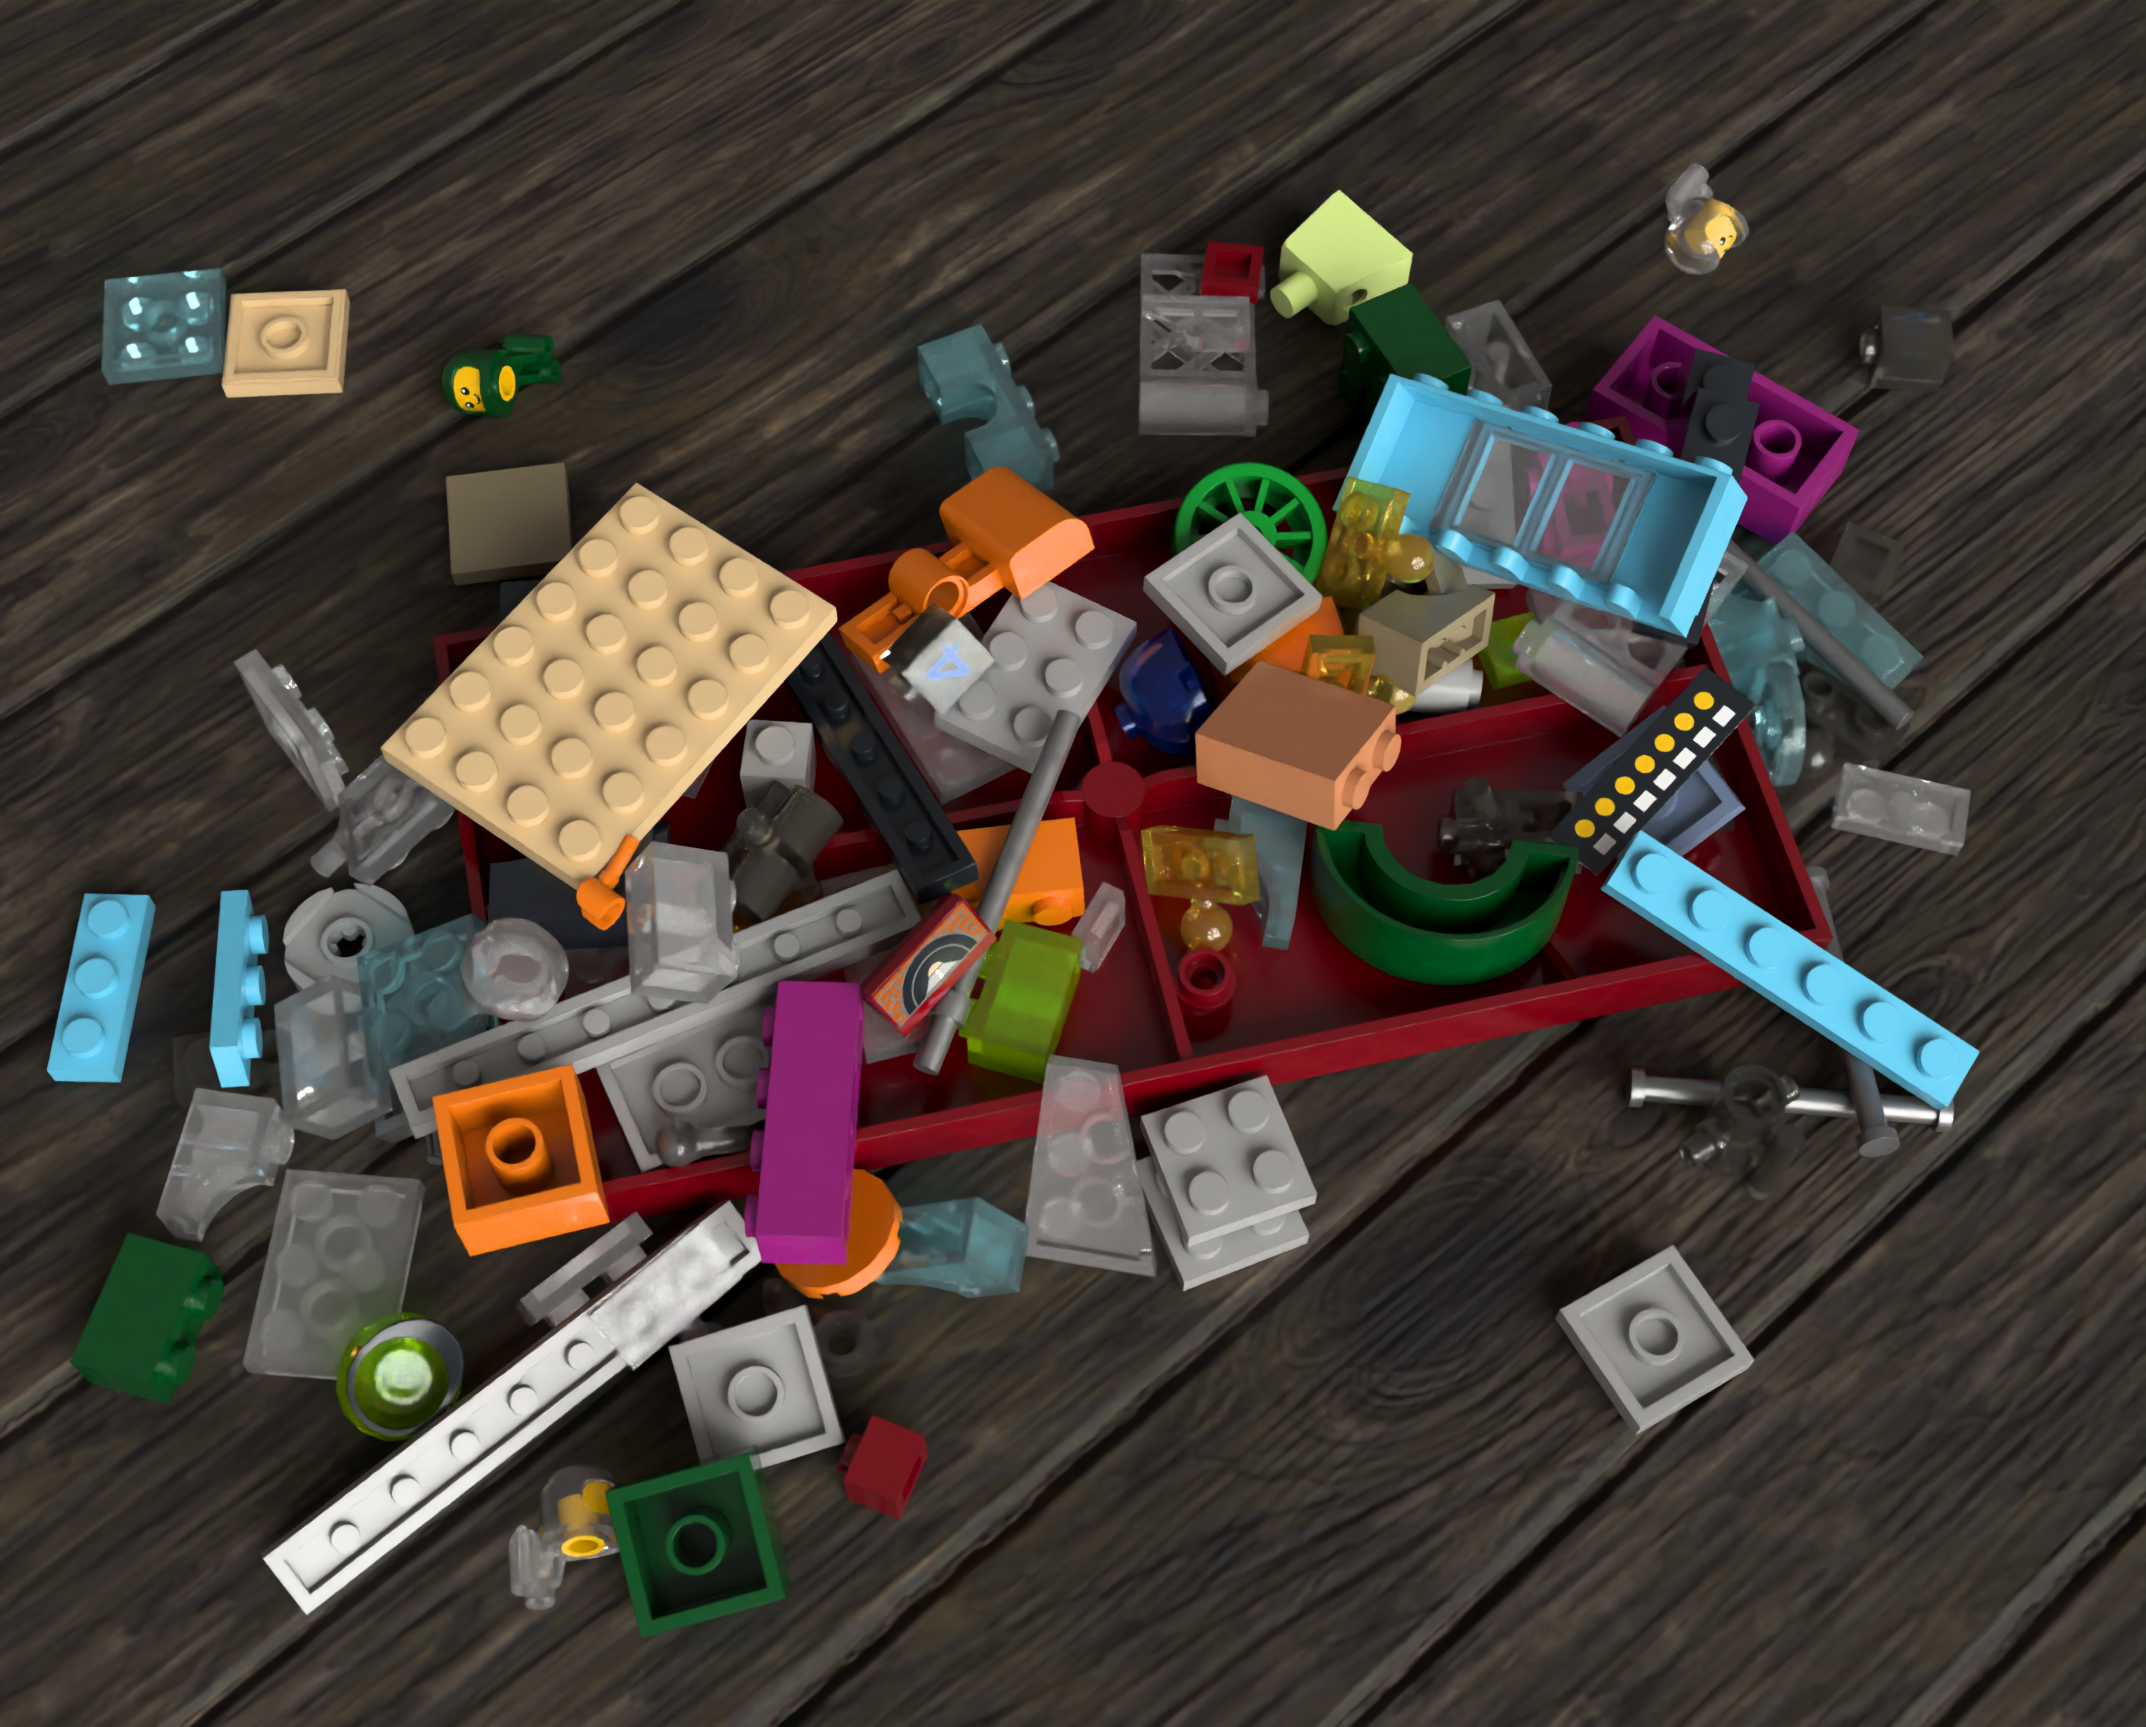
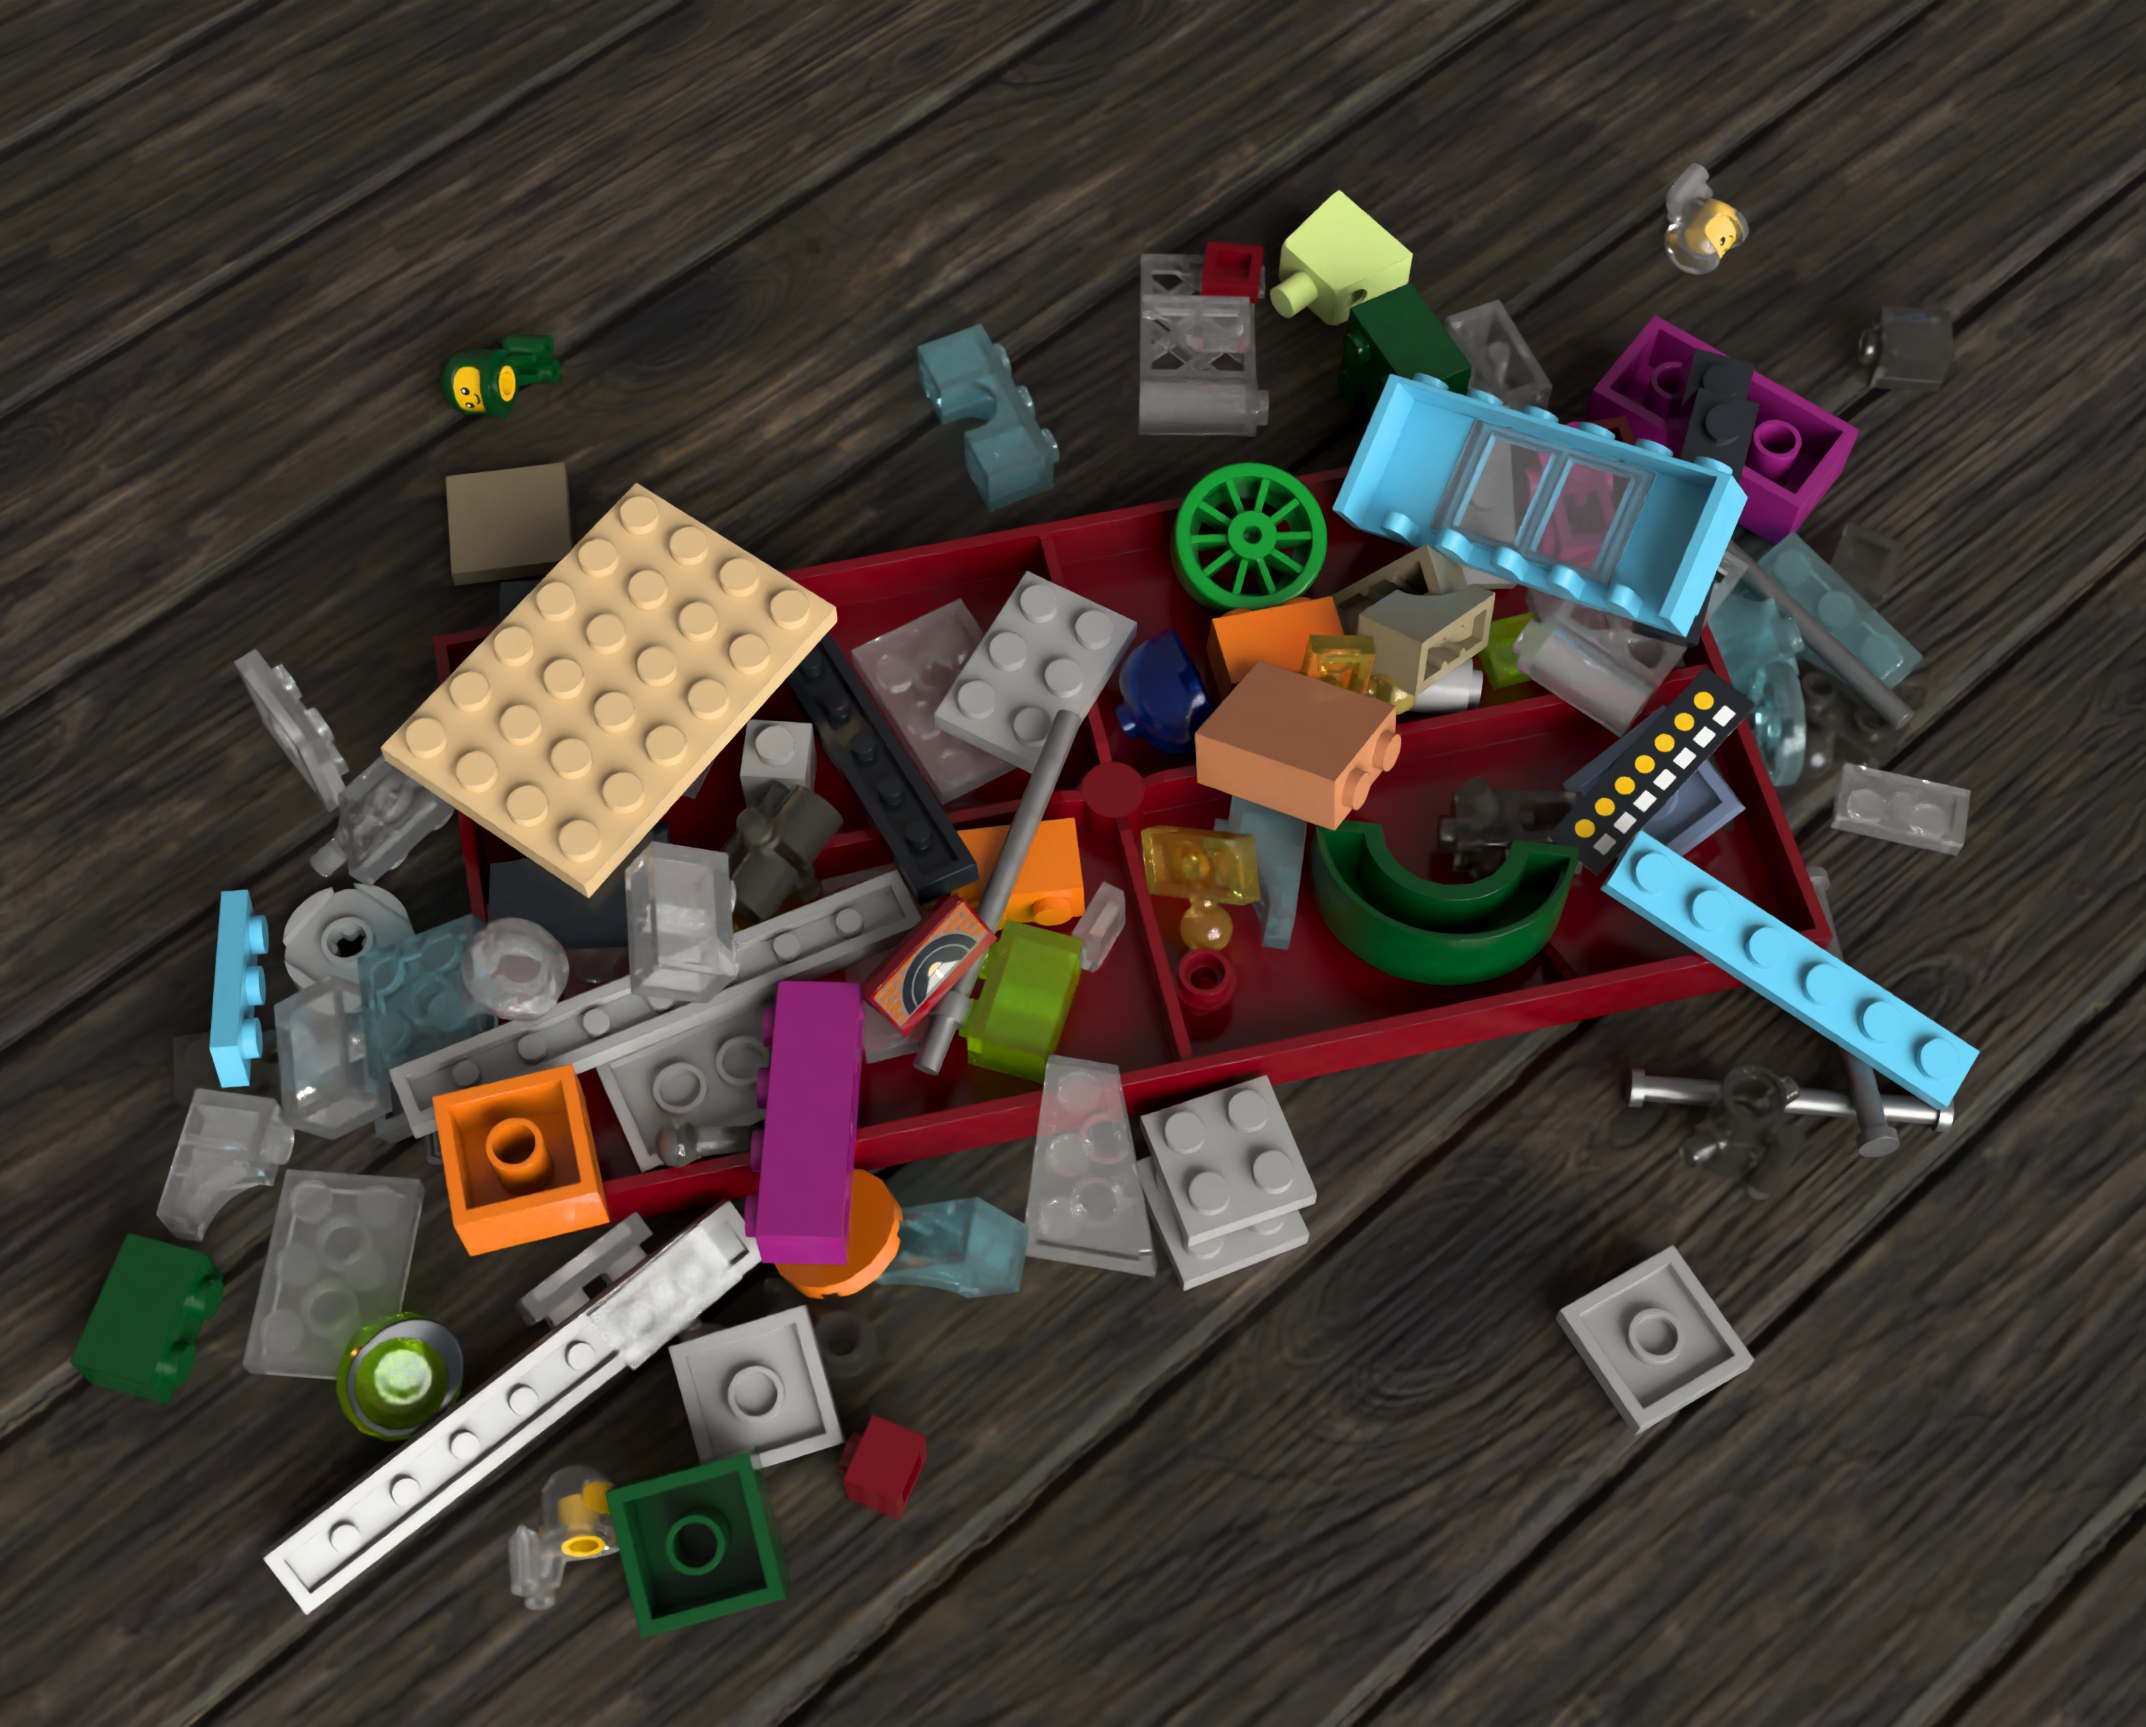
(101, 988): medium azure plate -> none
(164, 326): clear light blue plate -> none
(286, 343): tan tile -> none
(595, 895): orange hand -> none
(935, 660): clear smoke brick -> none
(1000, 537): orange plate -> none
(1232, 593): light grey plate -> none
(1368, 545): clear yellow plate -> none

